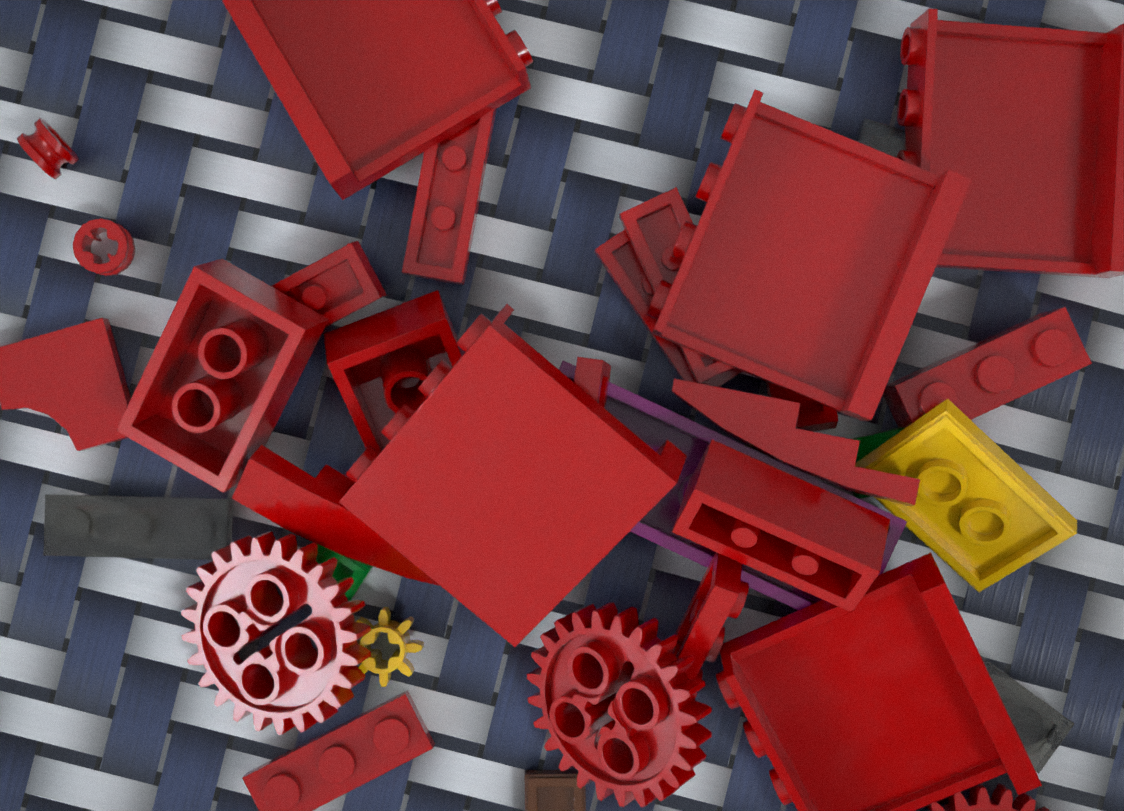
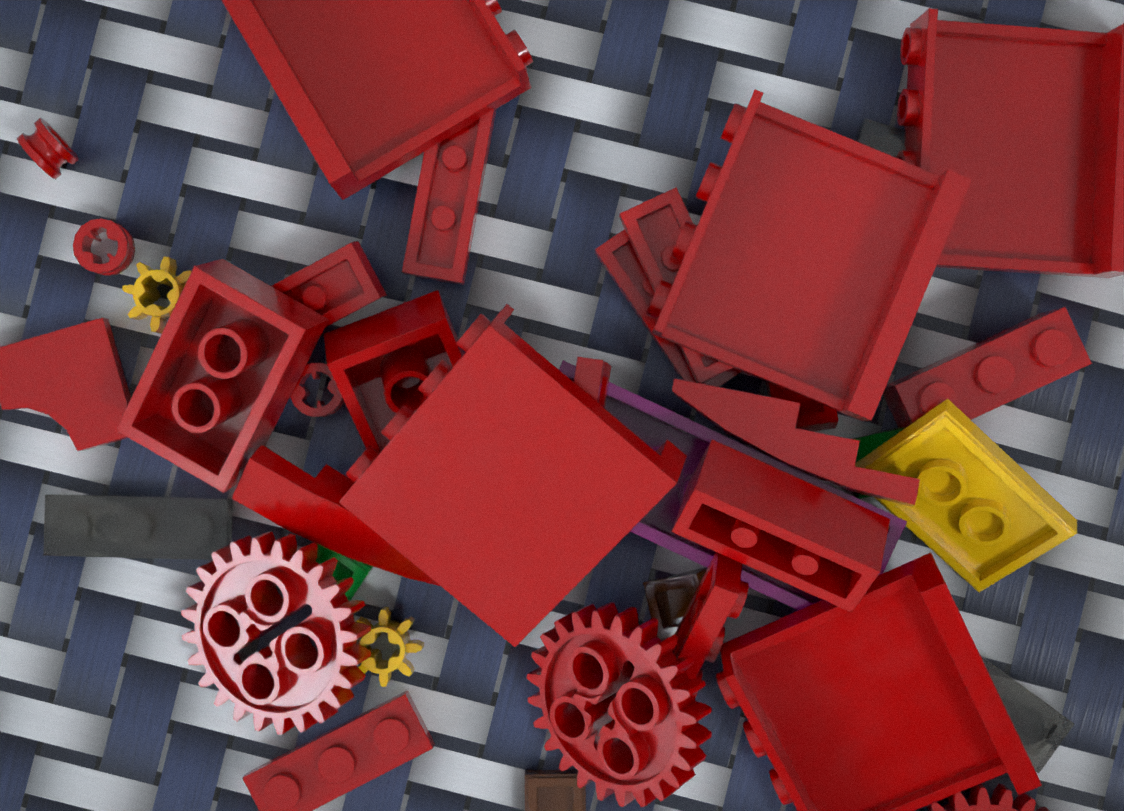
(146, 292): none -> yellow gear
(301, 393): none -> red bush
(670, 598): none -> reddish brown slope

